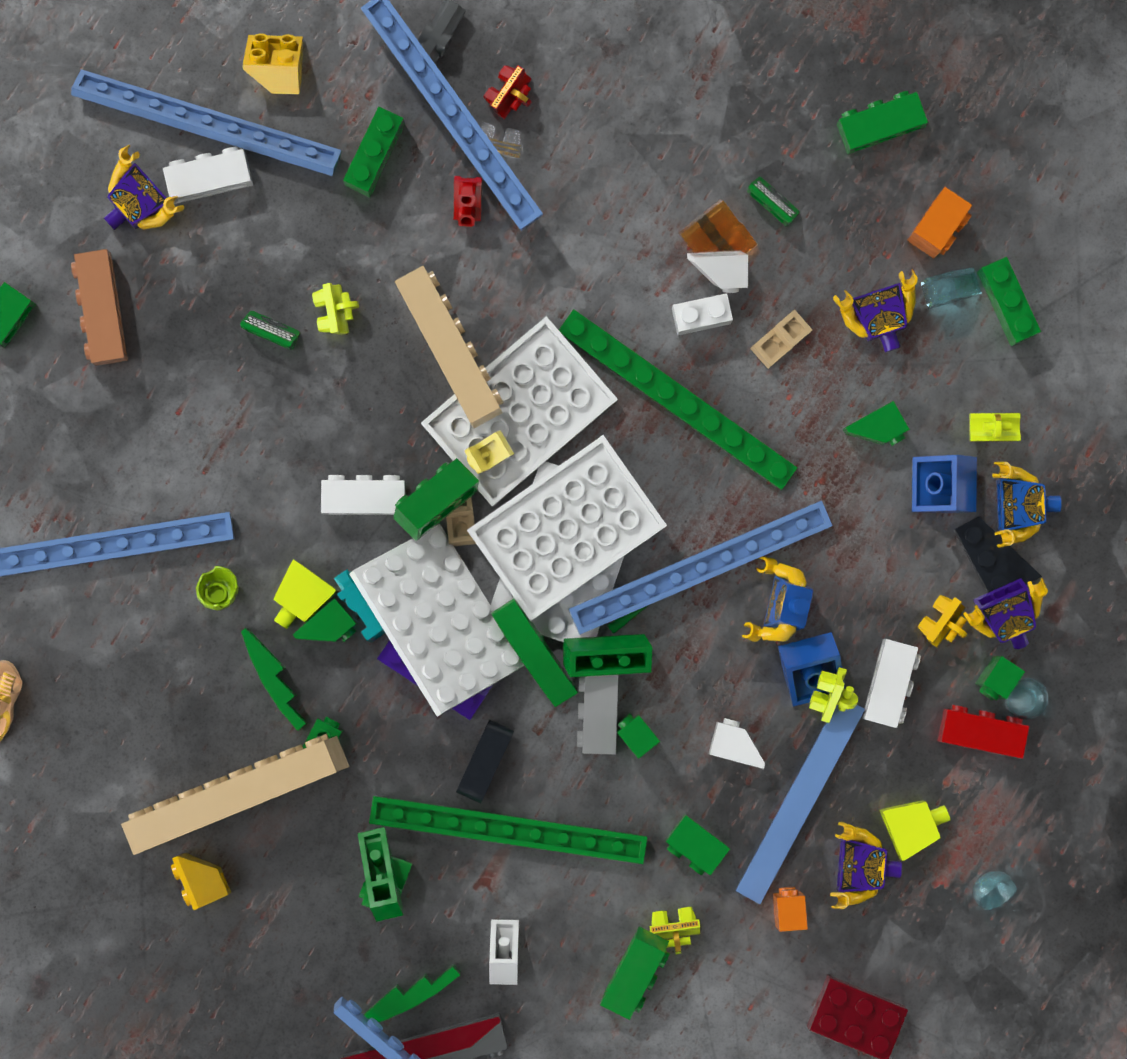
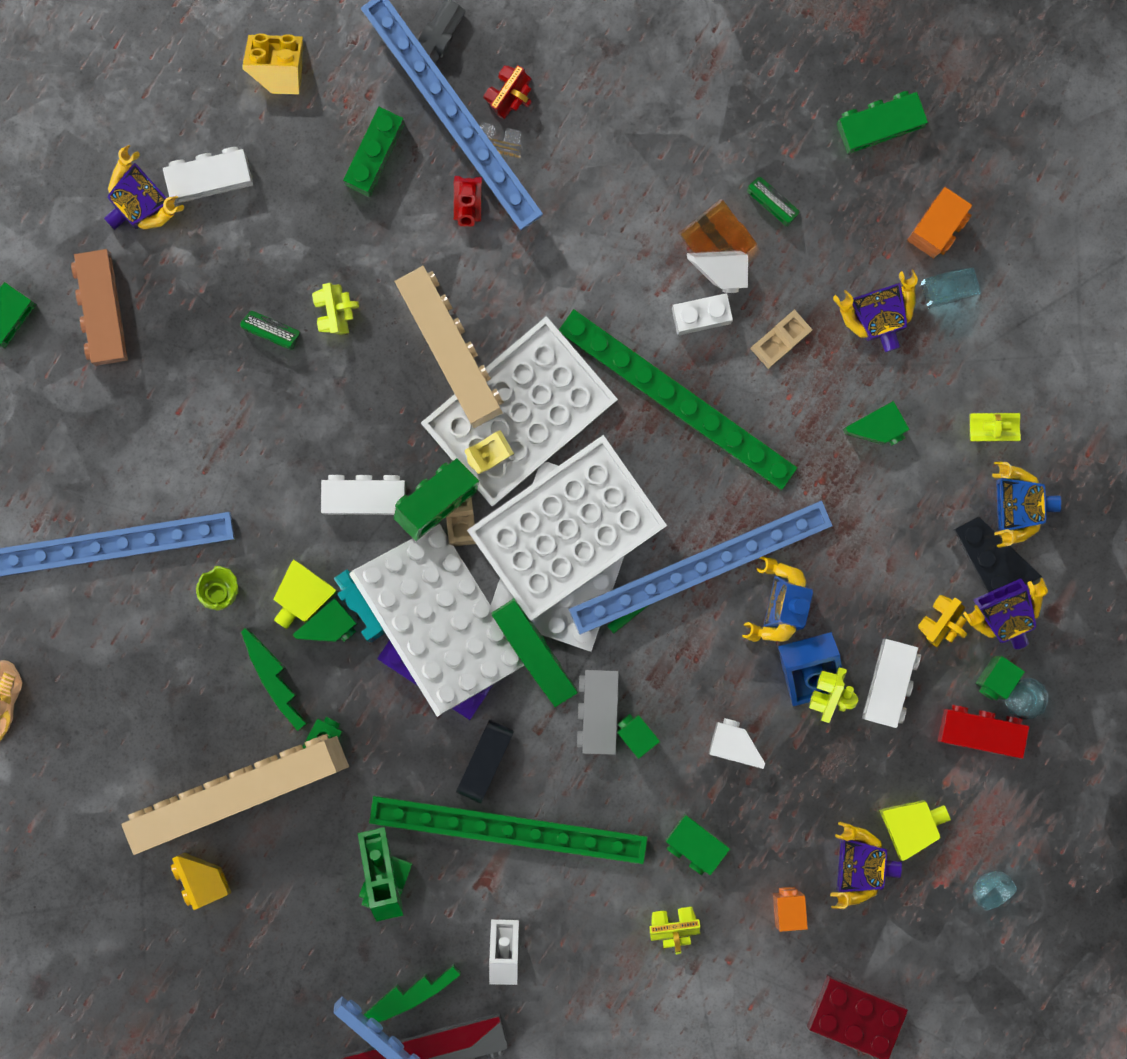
(206, 122): medium blue plate -> none
(607, 655): green brick -> none
(635, 973): green brick -> none
(798, 803): medium blue tile -> none
(944, 484): blue slope -> none
(1008, 301): green brick -> none

